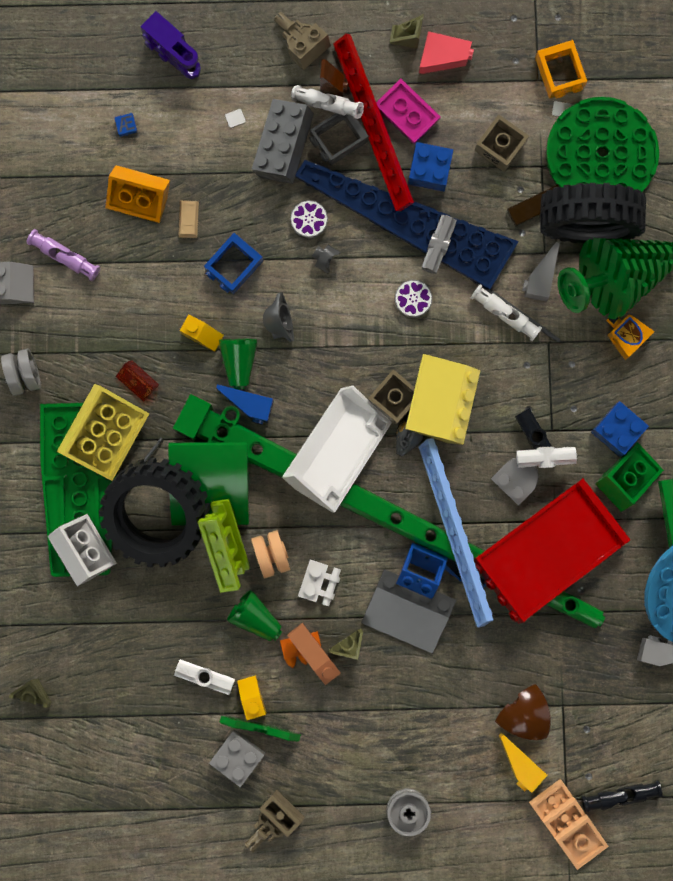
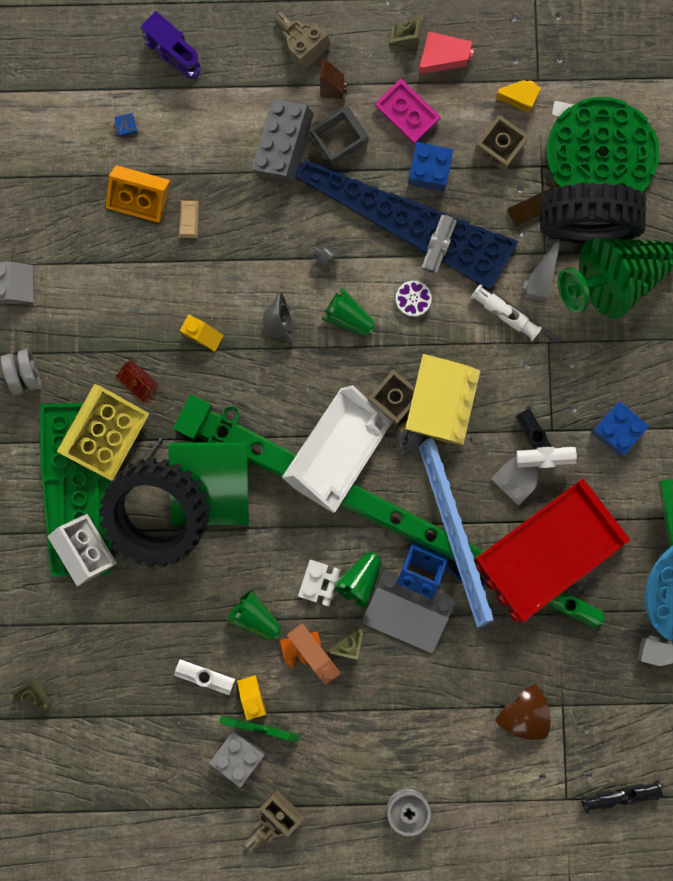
(65, 256): lavender piece -> none
(224, 545): lime fence -> none
(235, 118): white sticker -> none
(238, 360): green cone -> none
(247, 250): blue window -> none
(252, 405): blue slope -> none
(271, 554): light nougat wheel -> none
(309, 219): tile -> none
(325, 101): white piece -> none
(348, 314): none -> green cone
(360, 579): none -> green cone
(373, 123): red plate -> none
(519, 95): none -> yellow slope
(523, 768): yellow slope -> none
(556, 52): light orange window -> none
(568, 824): light nougat slope -> none
(628, 334): torso -> none
(629, 477): green slope -> none

